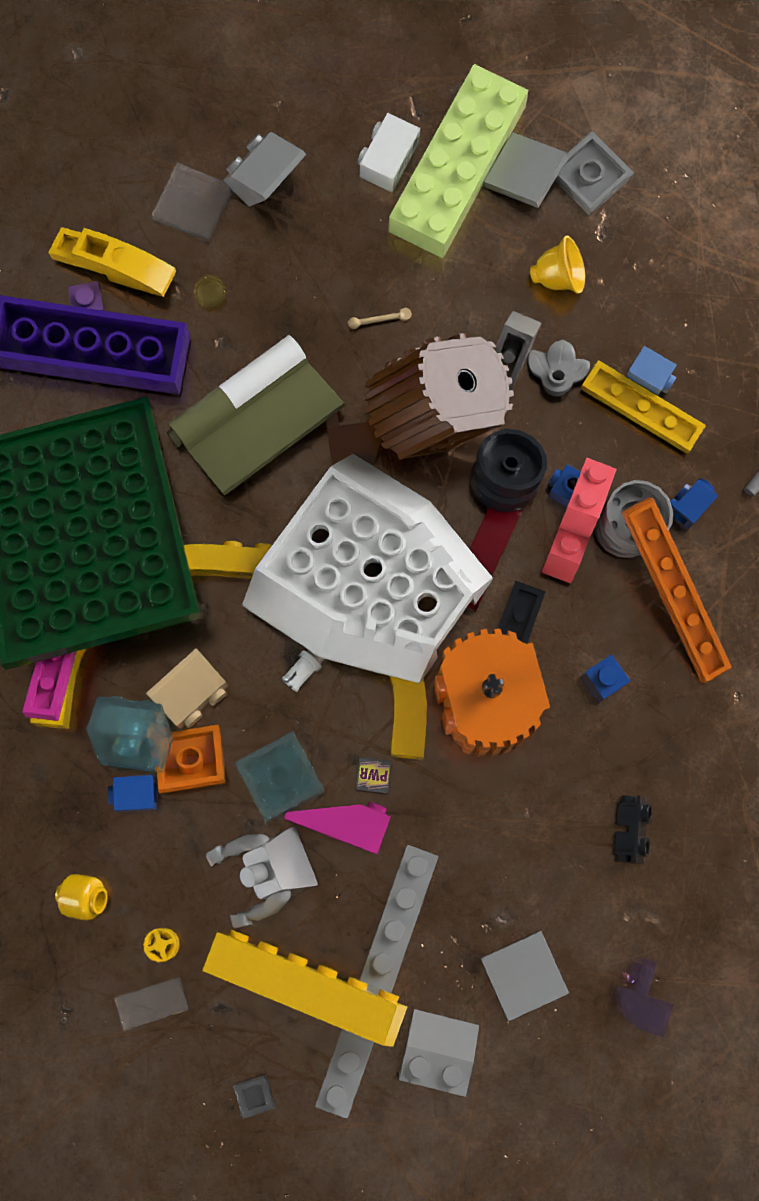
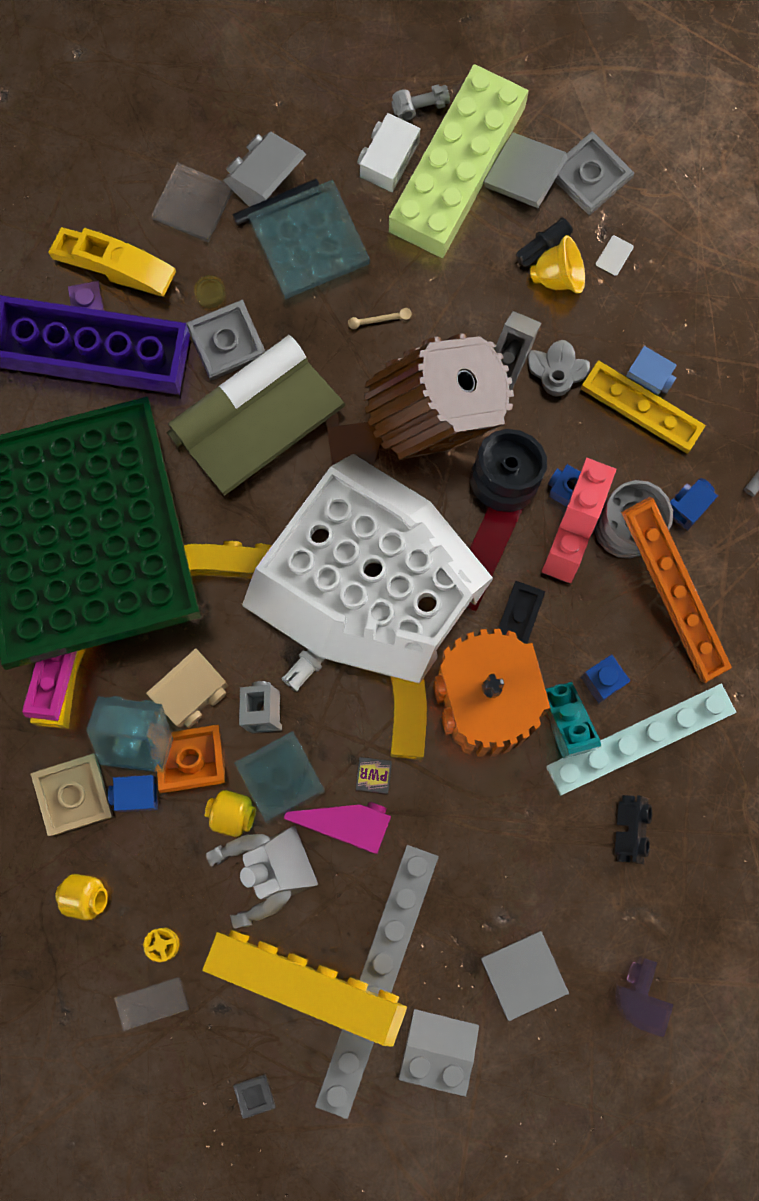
(71, 795): none -> tan plate
(225, 339): none -> light grey tile
(230, 813): none -> yellow head
(242, 216): none -> black bar
(251, 702): none -> light grey brick
(309, 239): none -> clear light blue plate
(405, 105): none -> light grey bar
(543, 242): none -> black axle
(570, 721): none -> teal slope
(614, 255): none -> white sticker
(642, 739): none -> light aqua plate

